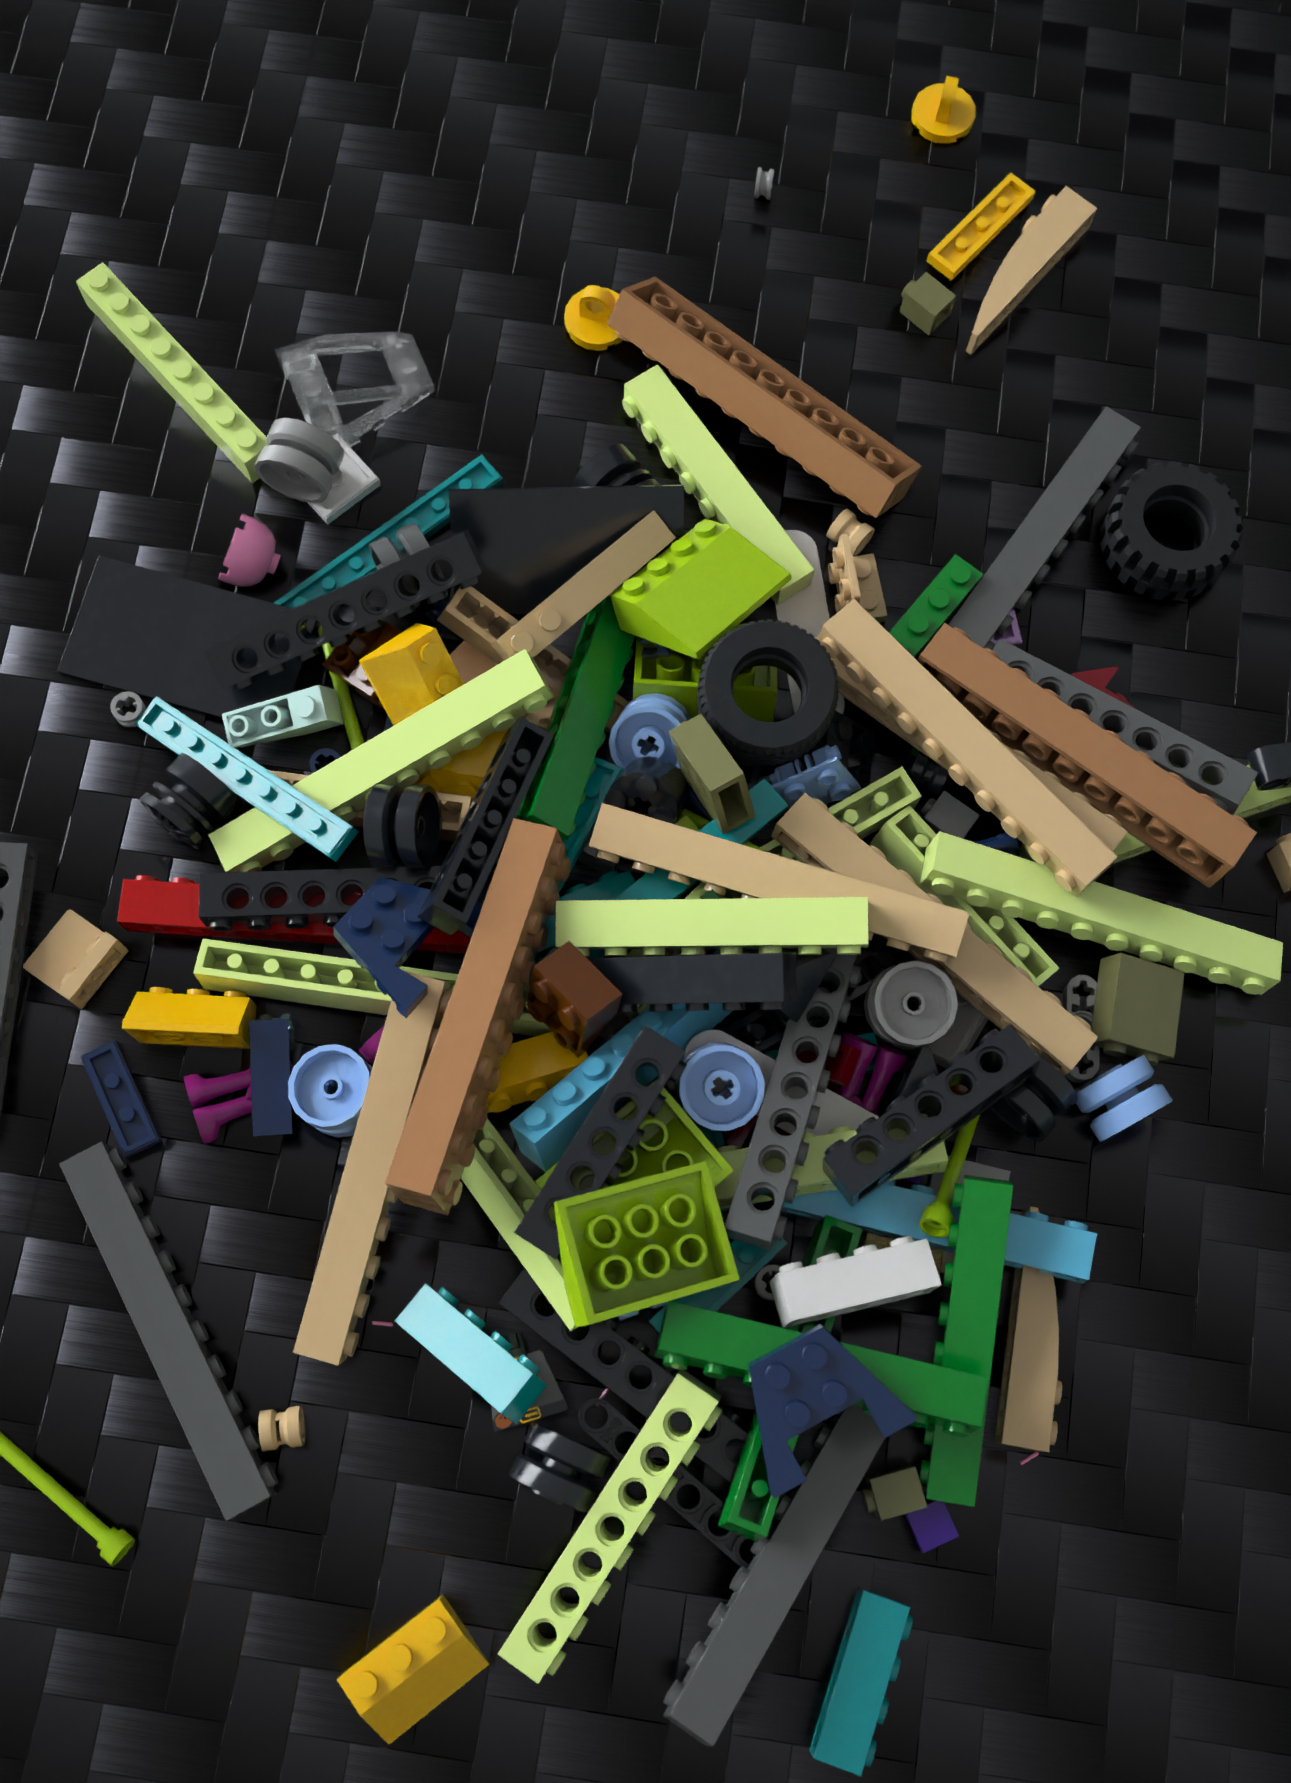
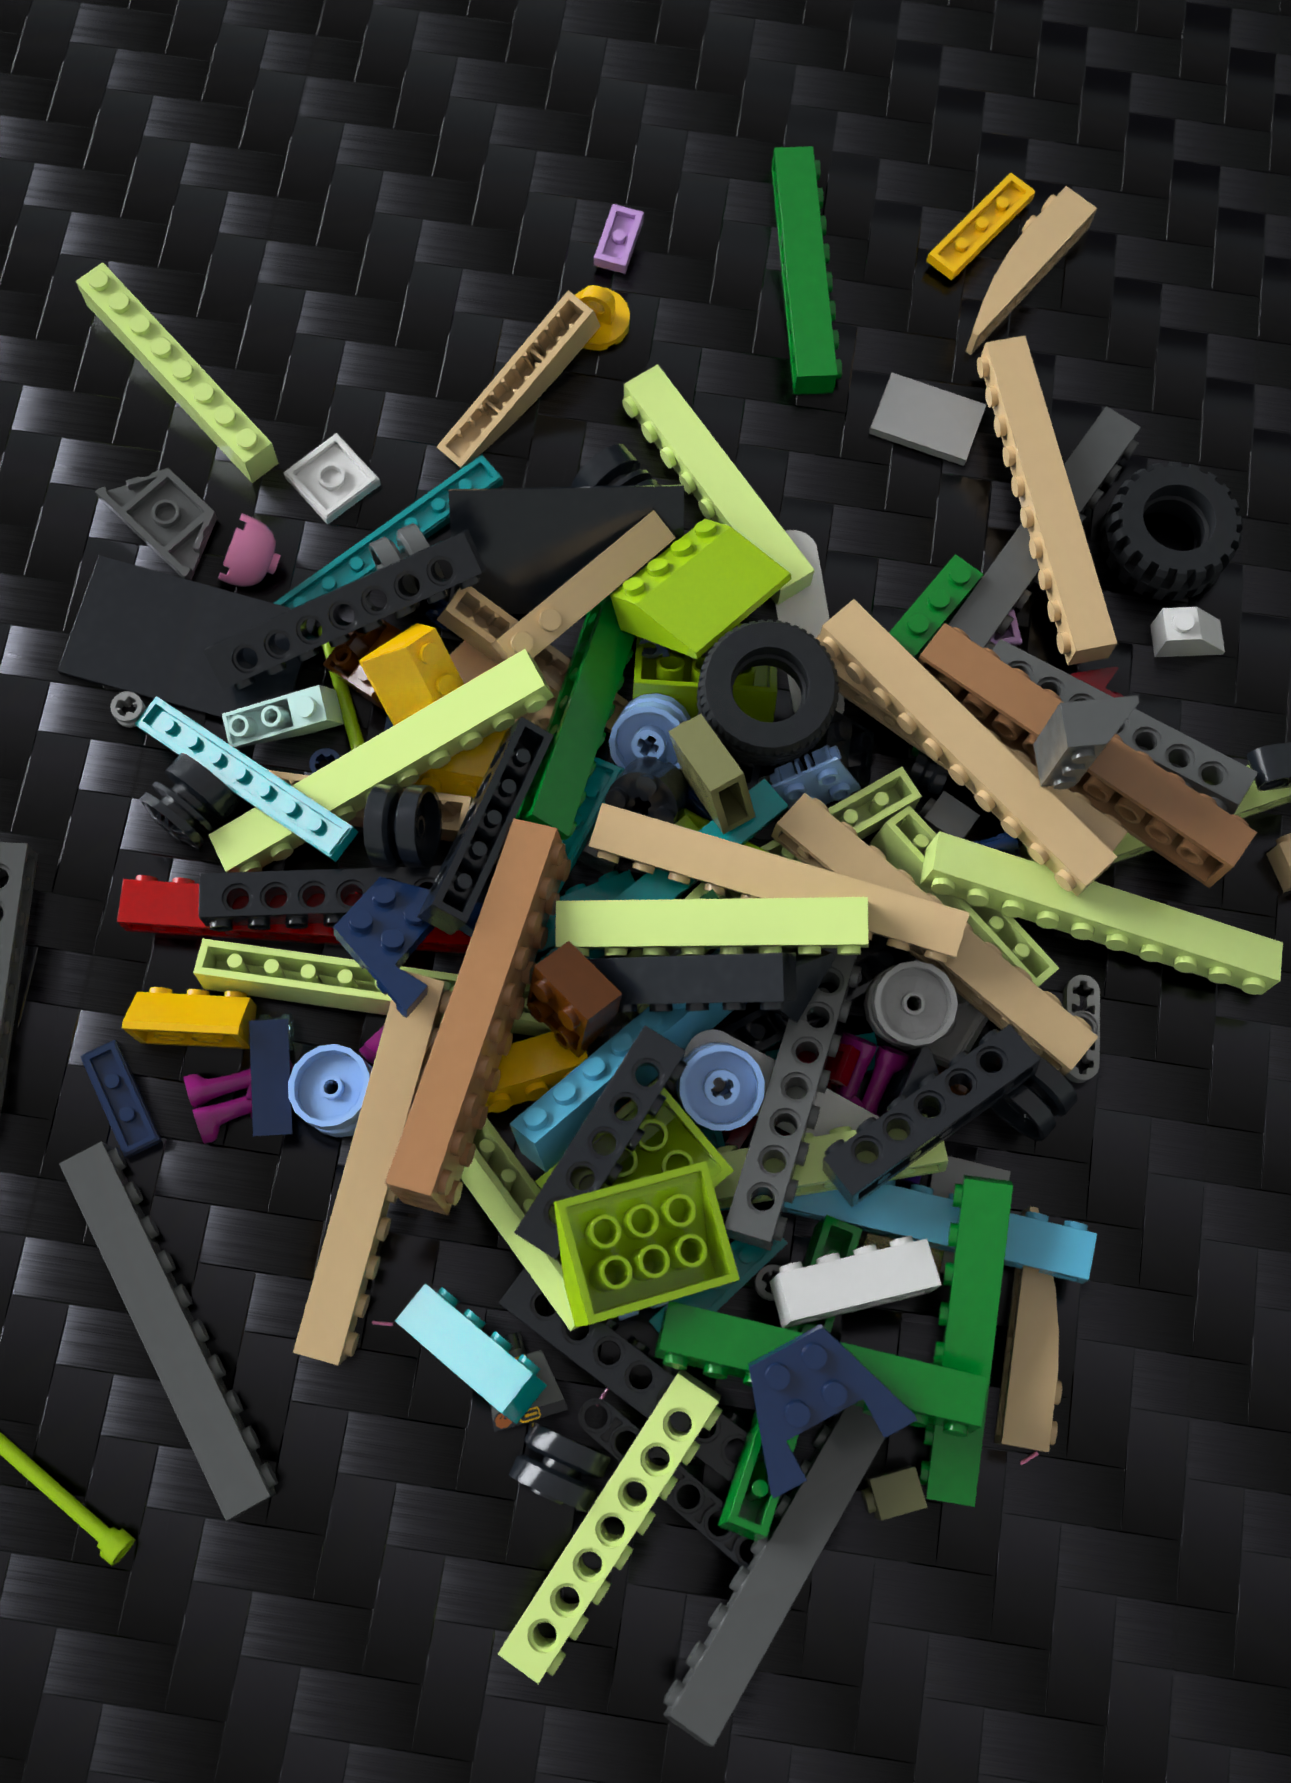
(75, 958): tan bracket -> none
(164, 517): none -> dark grey wing
(281, 1428): tan wheel -> none
(299, 460): light grey wheel -> none
(320, 404): clear windscreen -> none
(413, 1670): yellow slope -> none
(522, 379): none -> tan slope
(618, 238): none -> lavender plate
(763, 183): light grey bush -> none
(763, 396): medium nougat brick -> none
(804, 271): none -> green brick
(856, 579): tan bracket -> none
(858, 533): tan wheel -> none
(860, 1682): teal brick -> none
(927, 303): olive brick -> none
(927, 419): none -> light grey tile
(931, 1526): dark purple tile -> none
(938, 1215): lime piece -> none
(943, 112): yellow tile -> none
(1046, 502): none -> tan brick
(1077, 737): none -> dark grey slope
(1121, 1097): light blue wheel -> none
(1137, 1008): olive brick -> none
(1186, 633): none -> white slope

